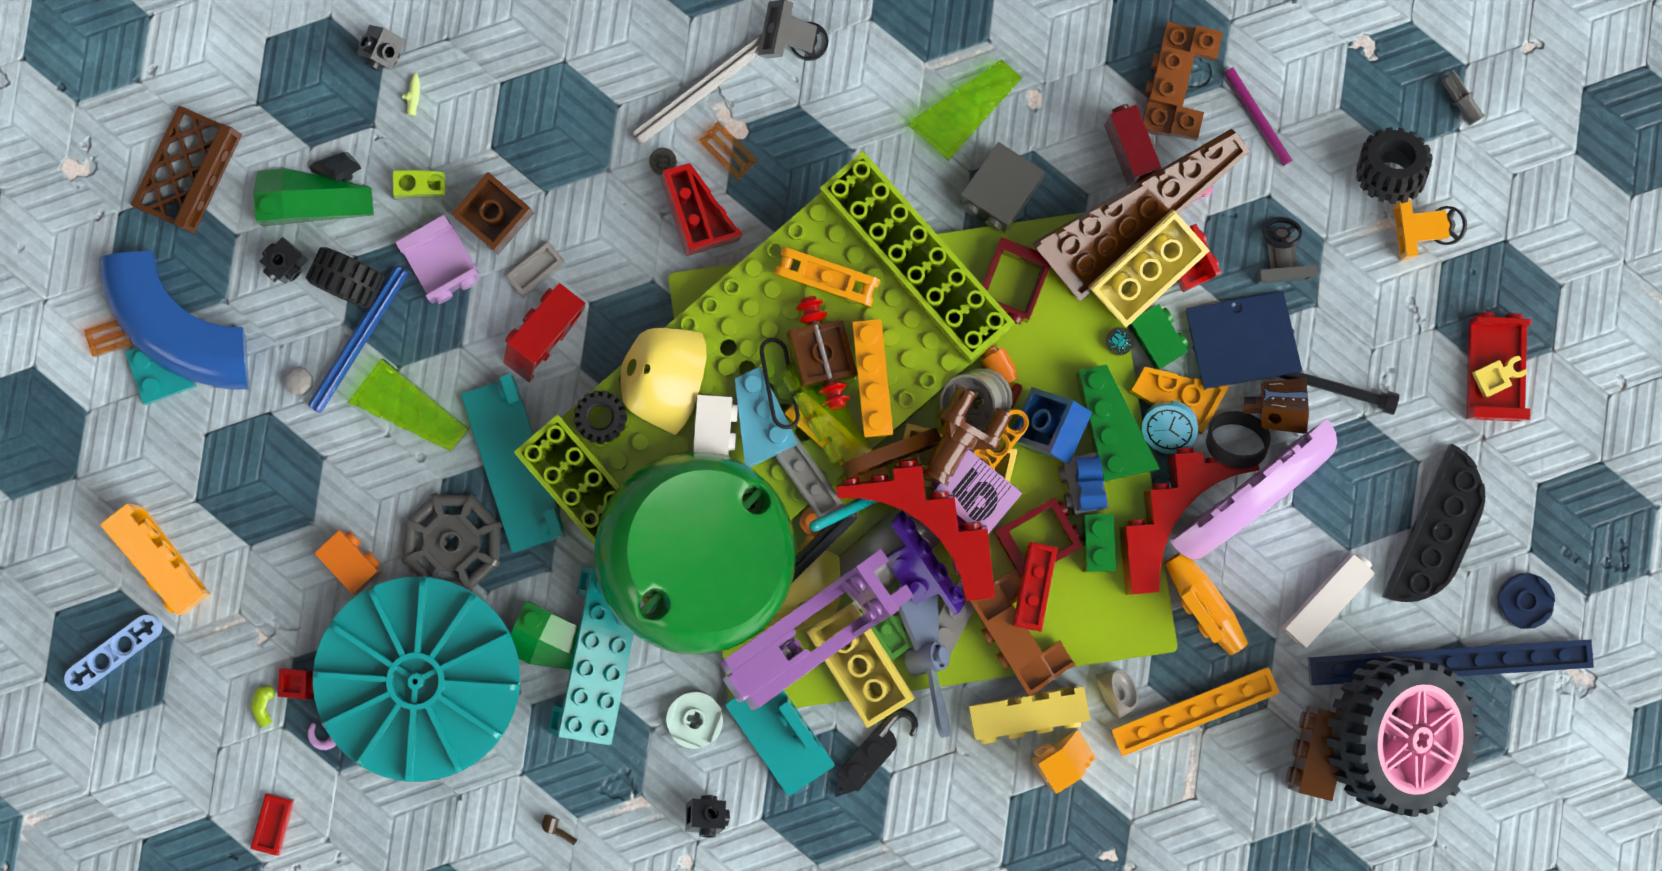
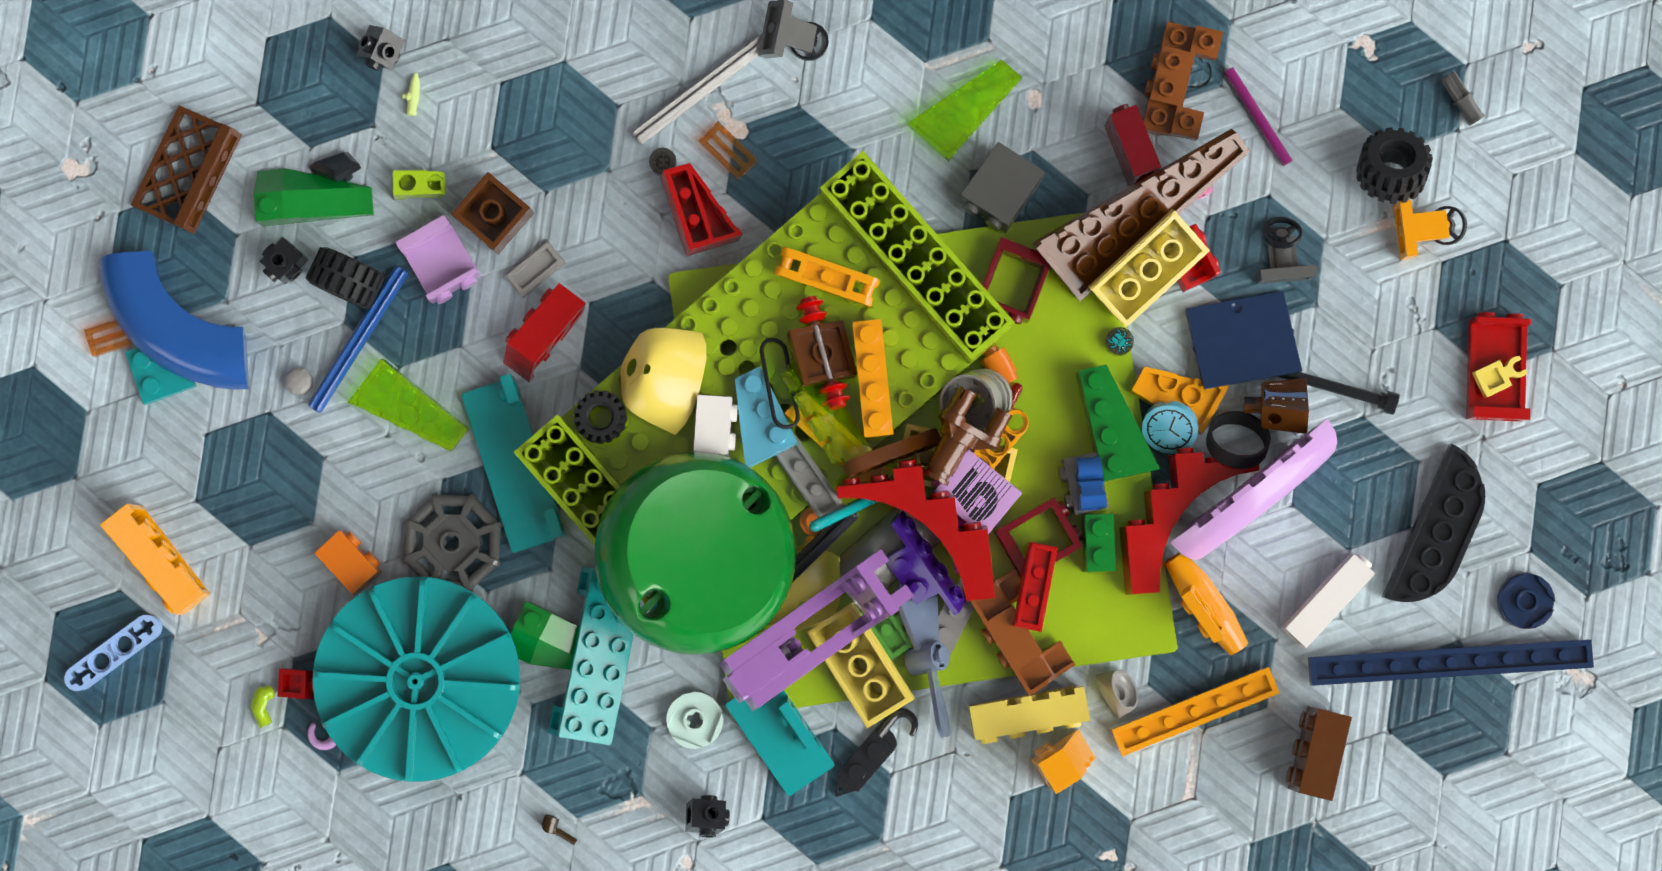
(272, 824): red tile -> none
(1053, 425): blue brick -> none
(1158, 337): green brick -> none
(1405, 756): black wheel -> none

